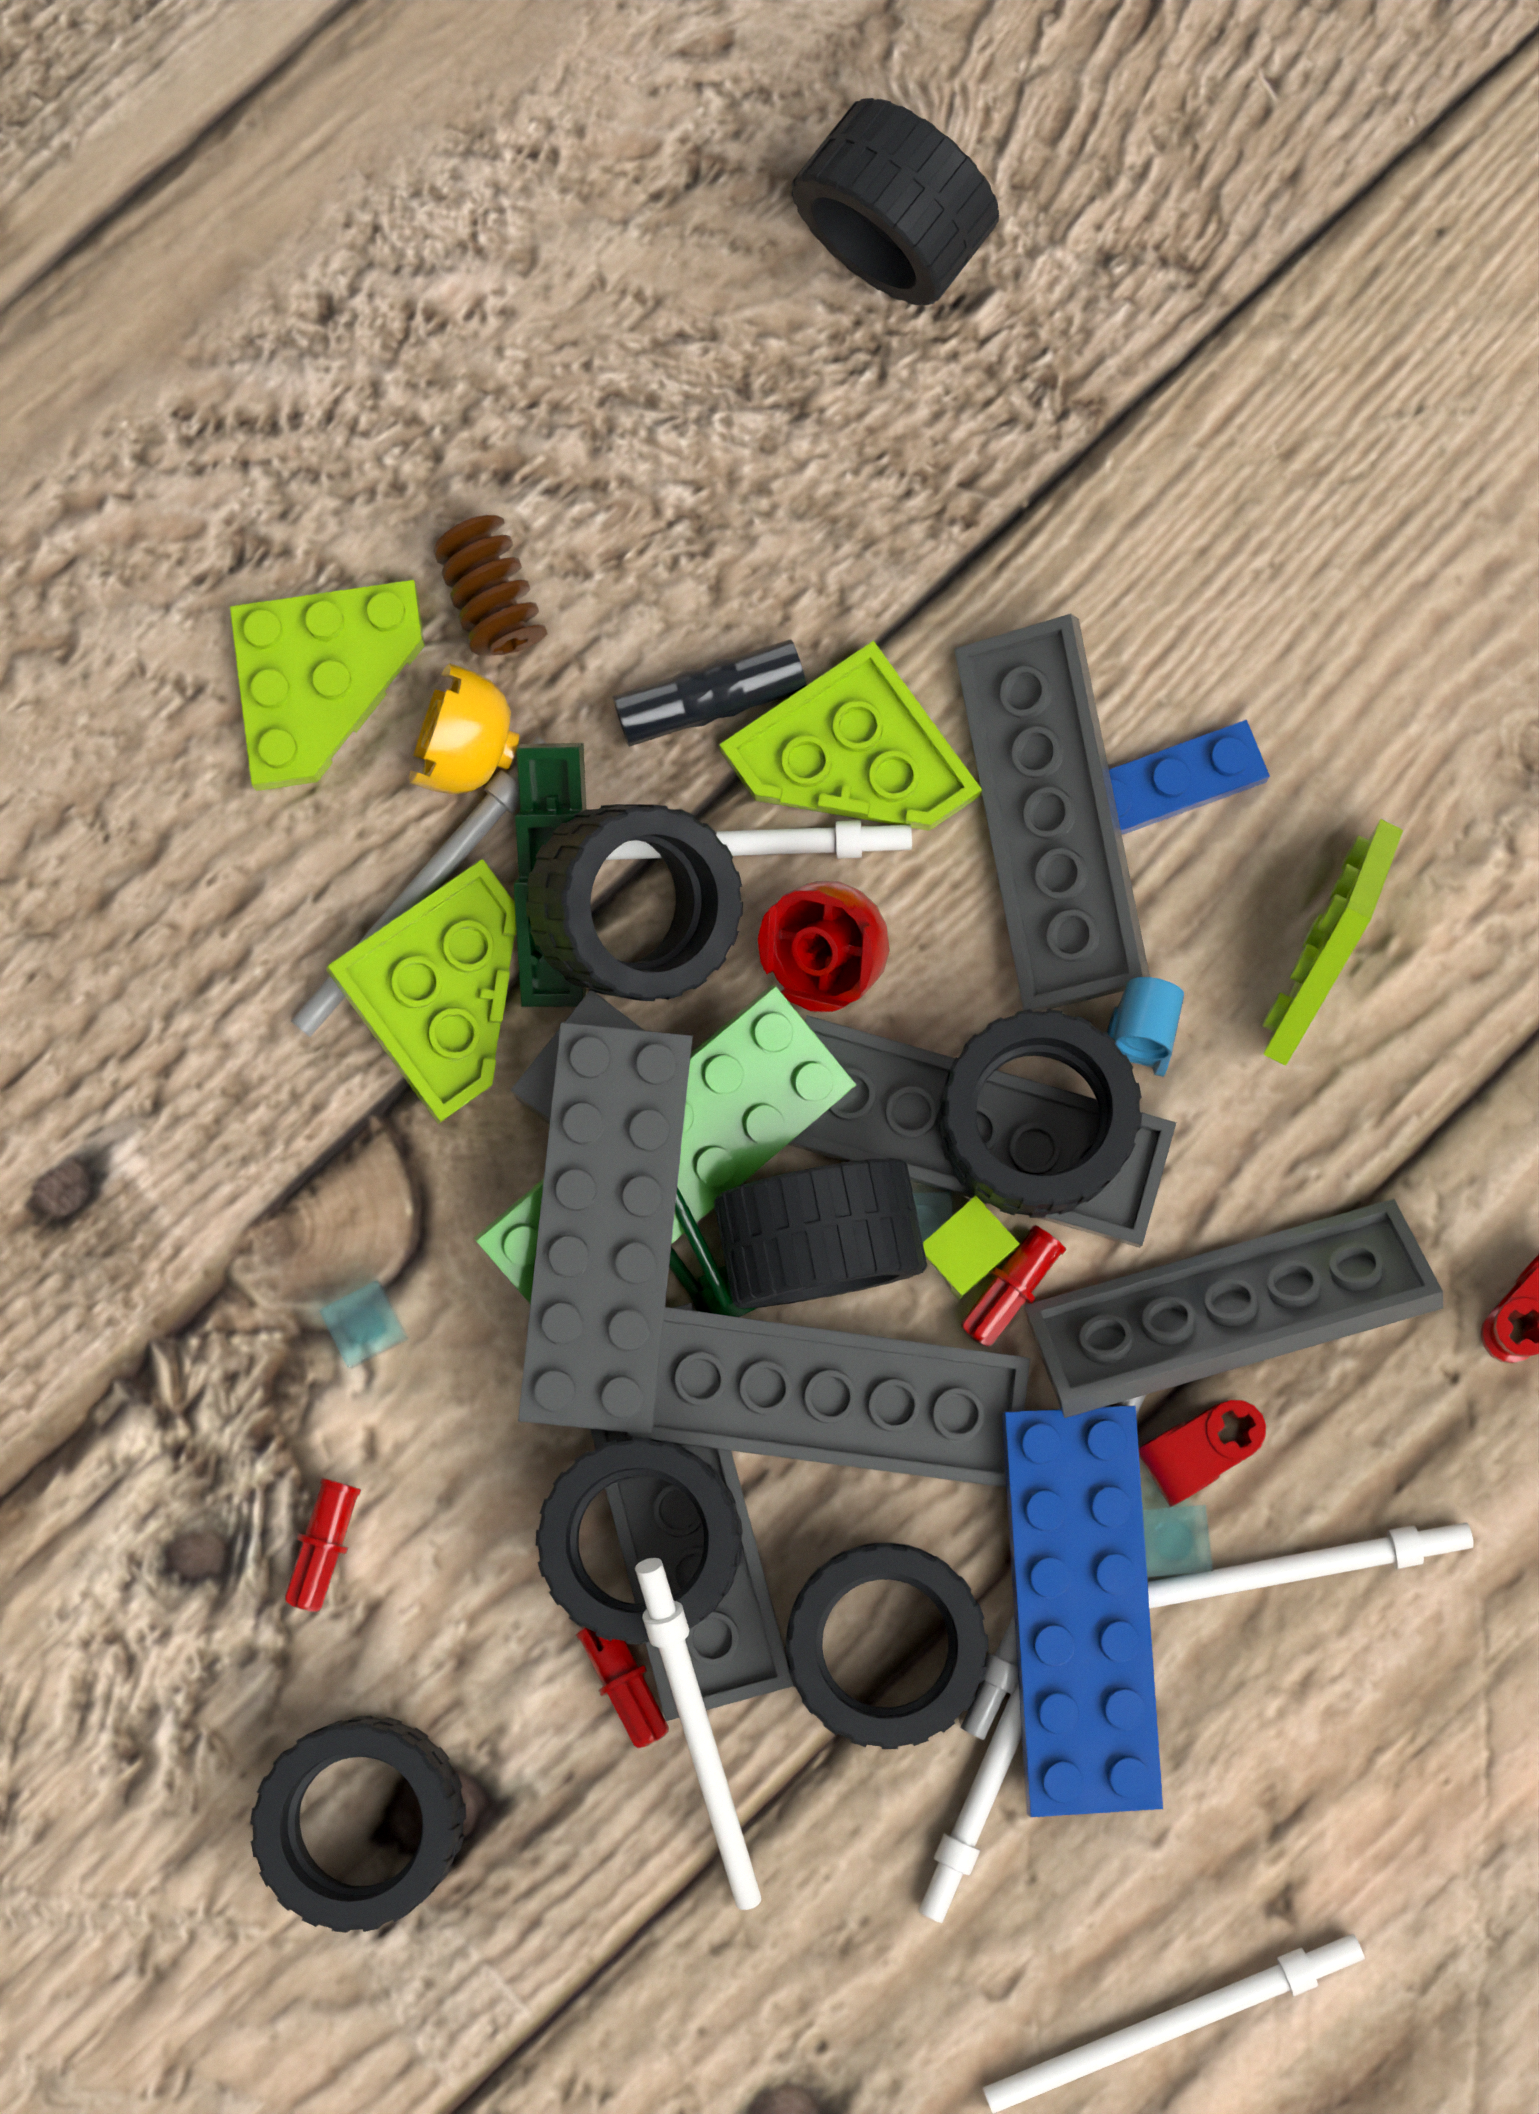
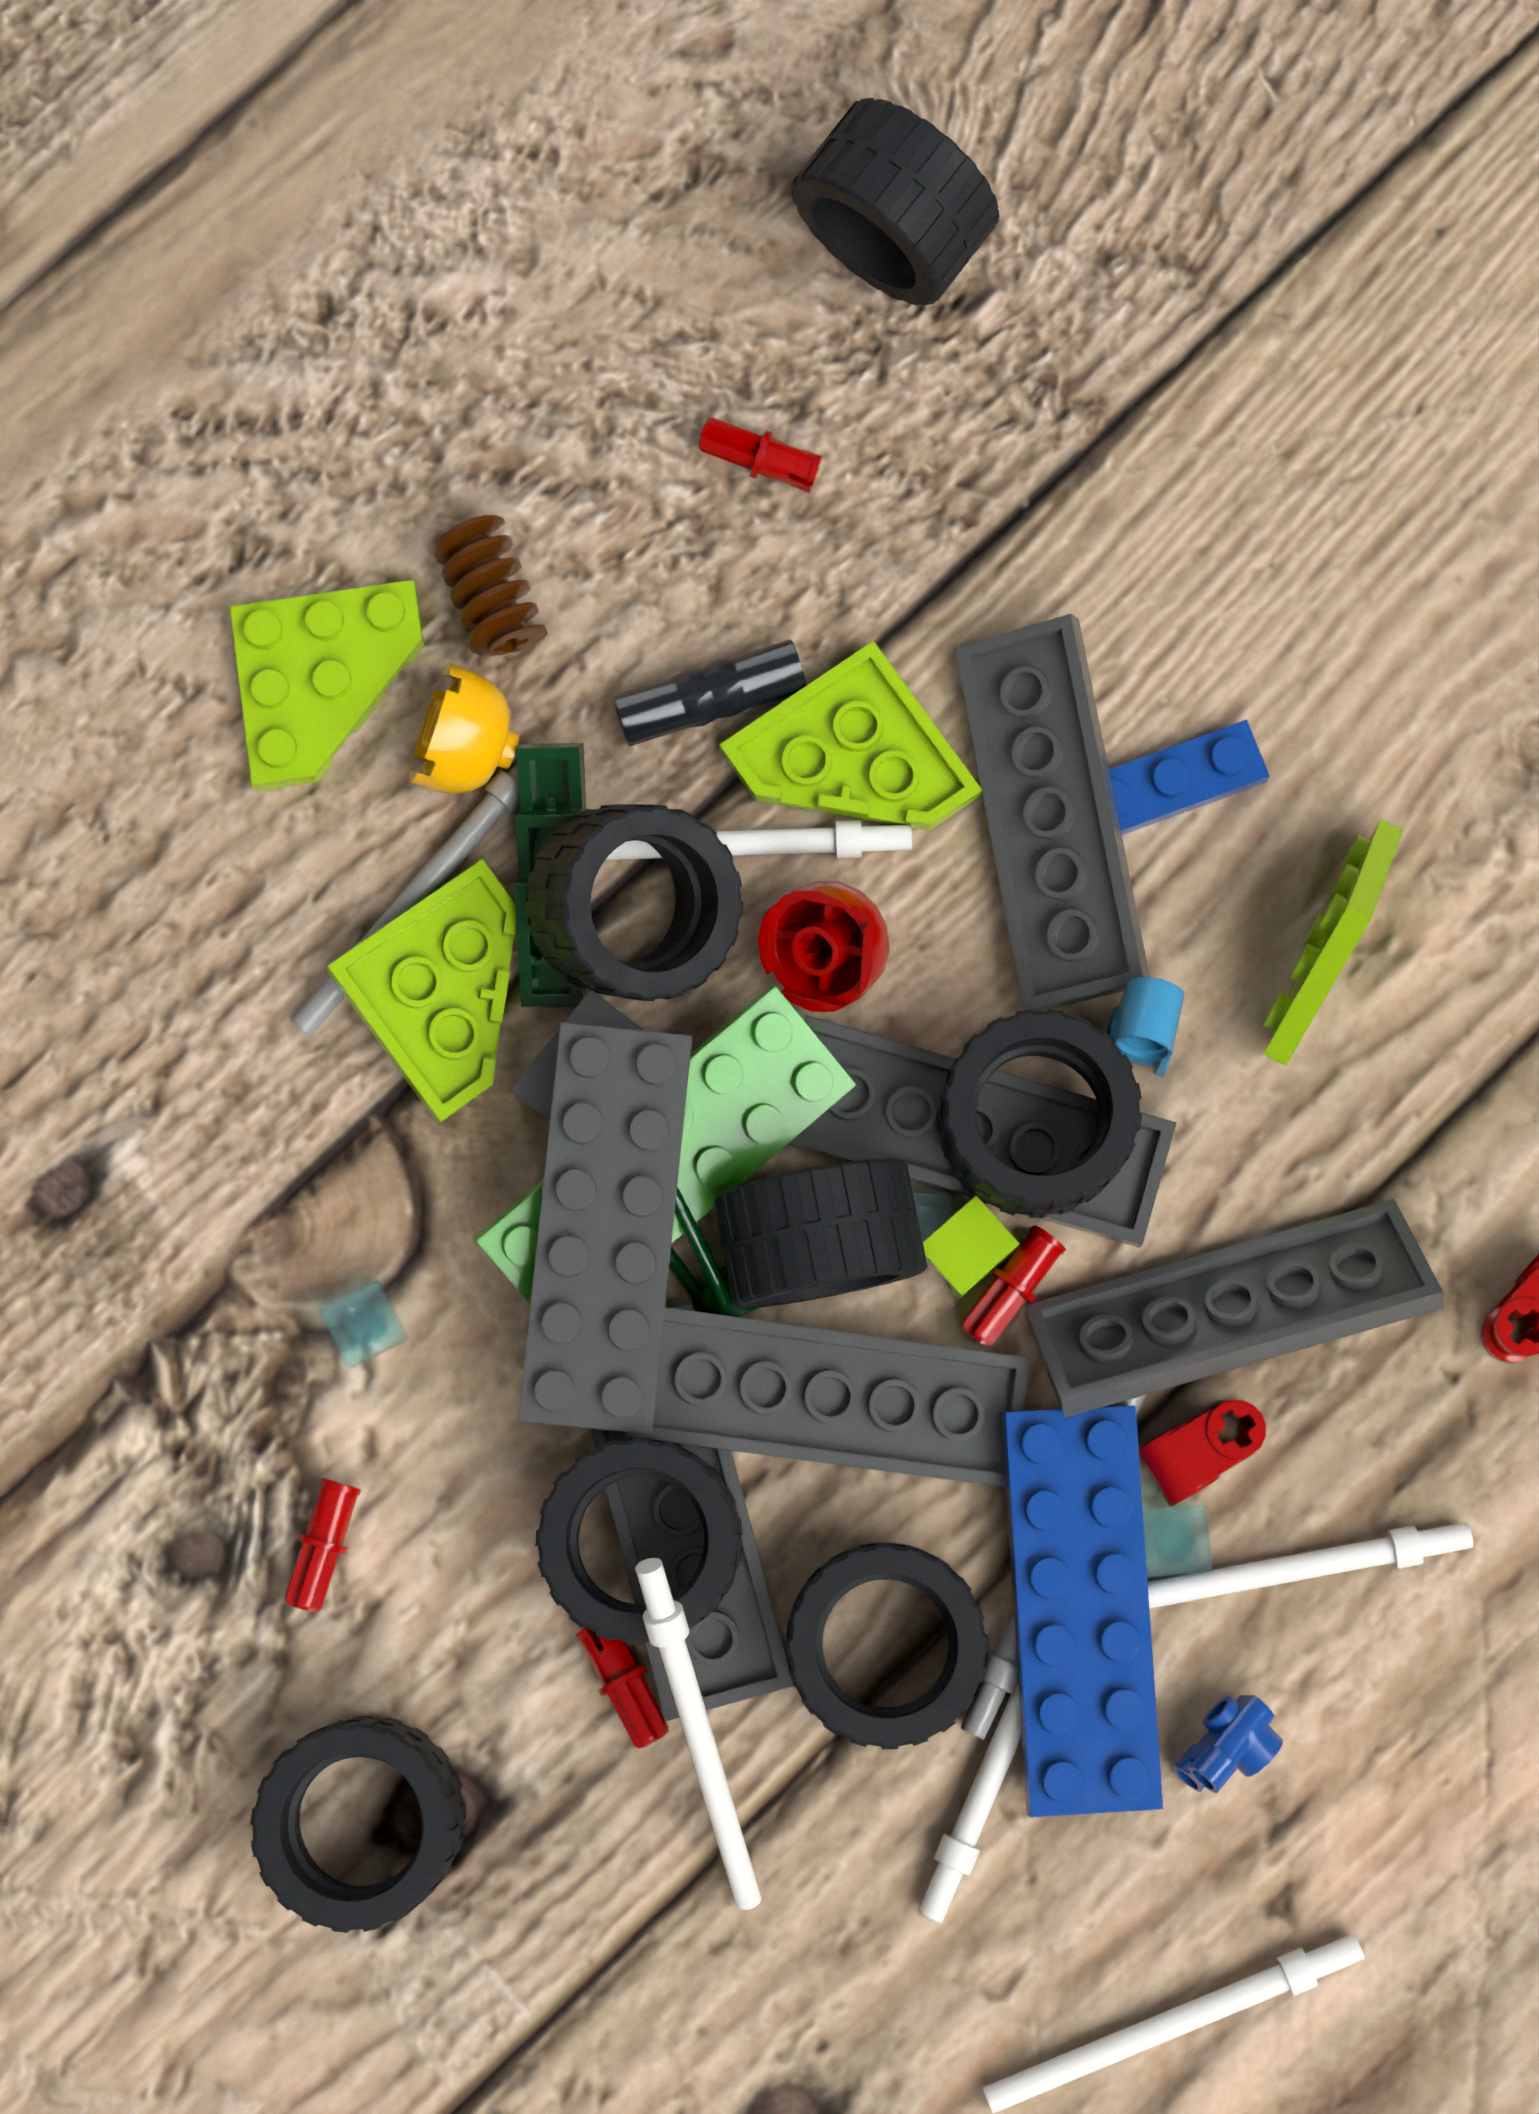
(760, 454): none -> red axle
(1236, 1740): none -> blue plate

